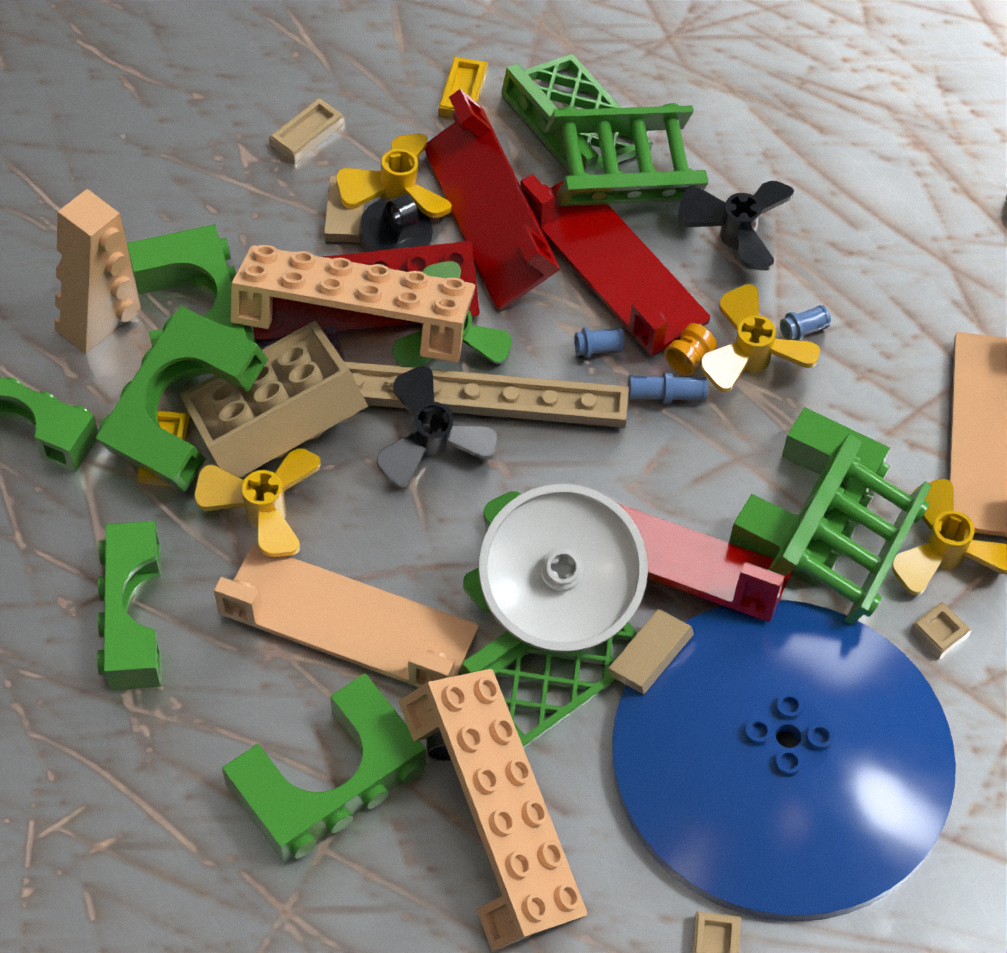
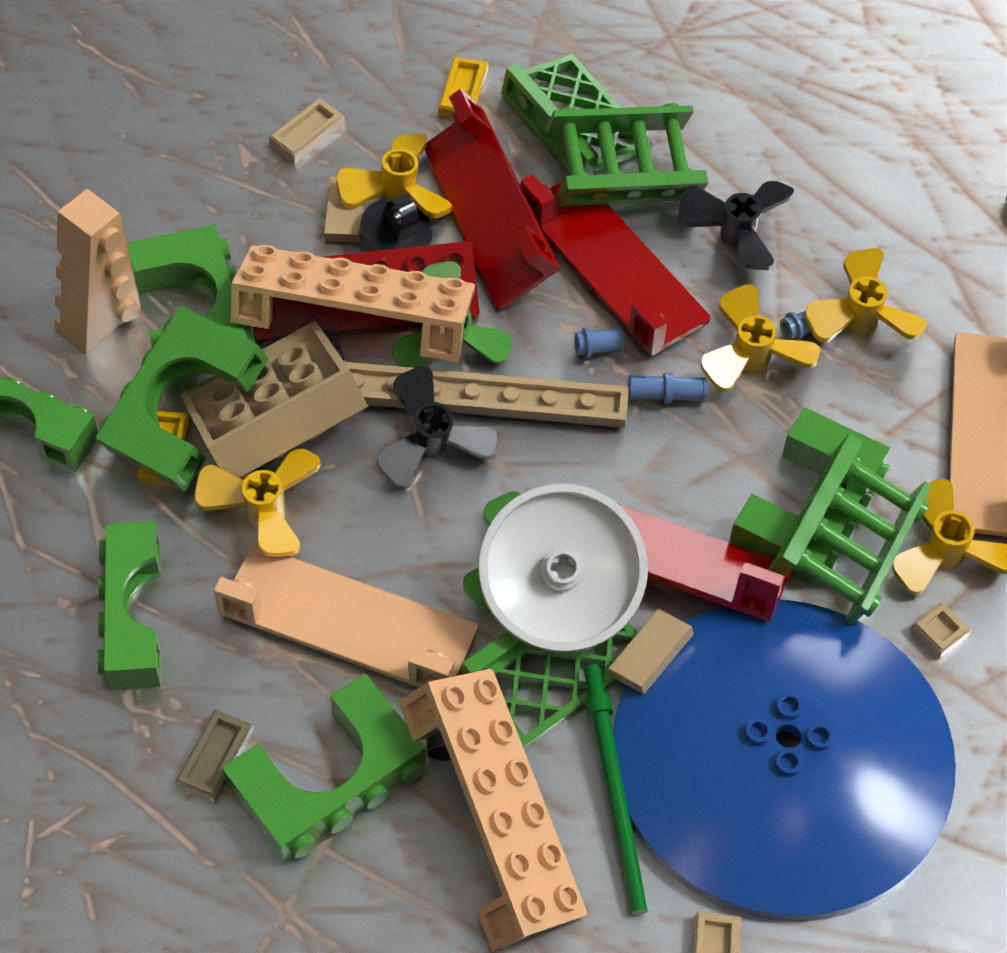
(218, 744): none -> dark tan tile
(599, 709): none -> green bar
(687, 353): light orange wheel -> none
(863, 304): none -> yellow piece

